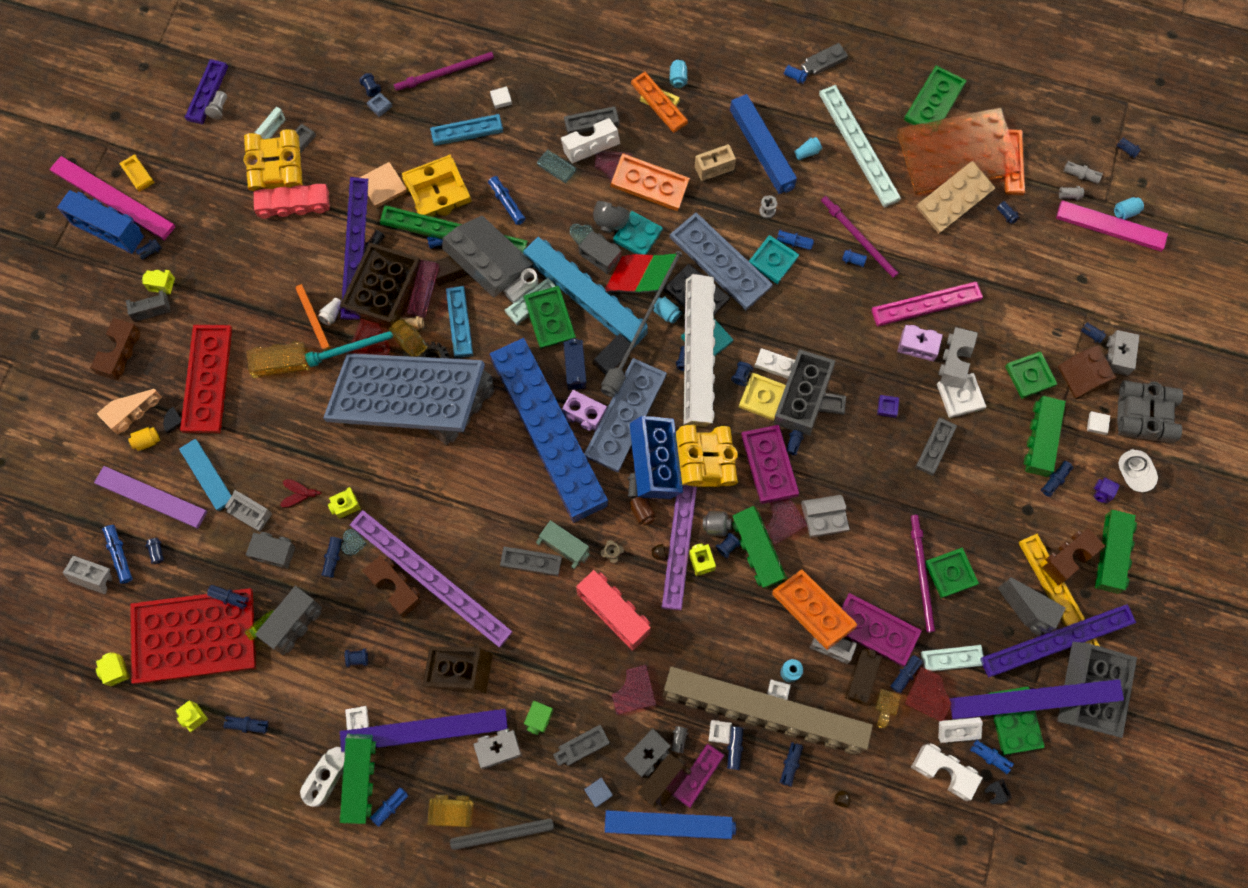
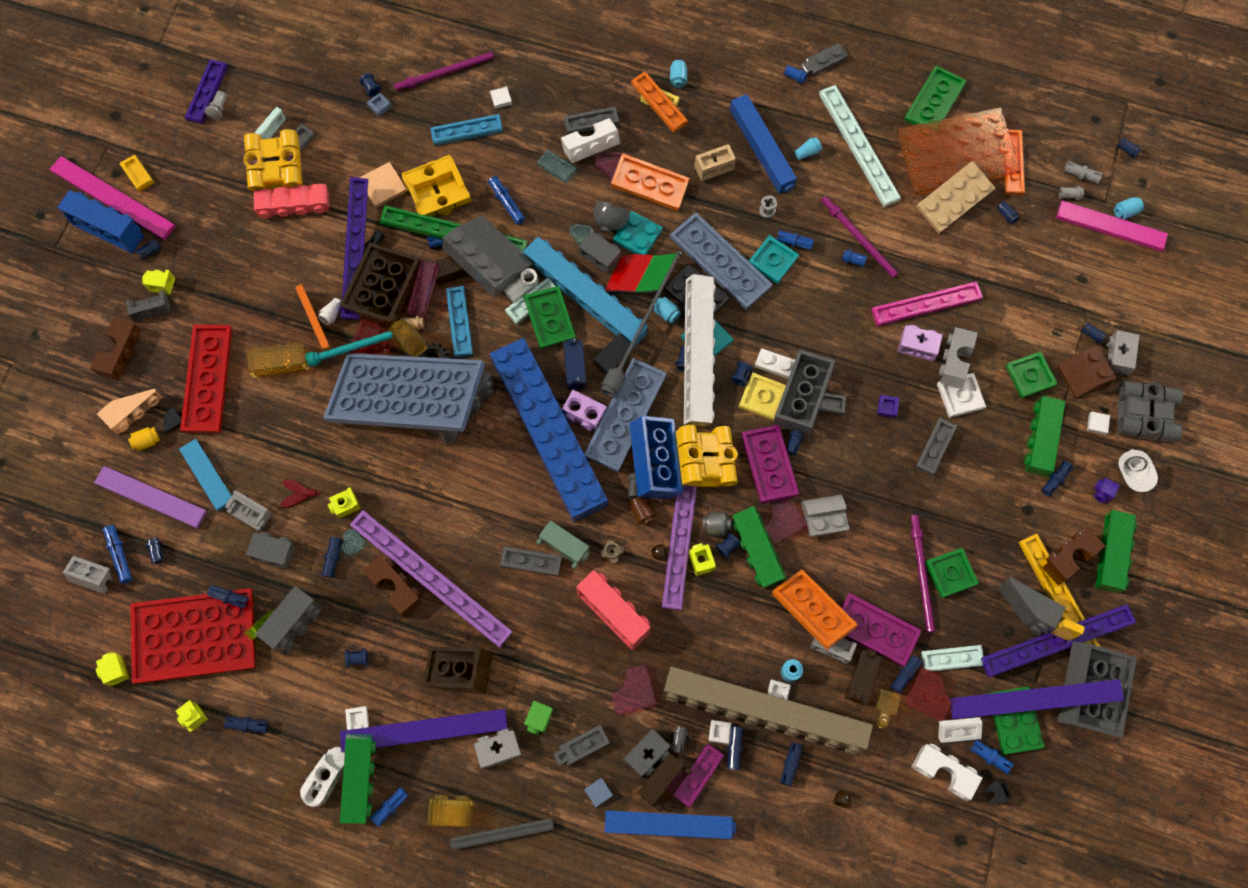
(1068, 630): none -> yellow tile

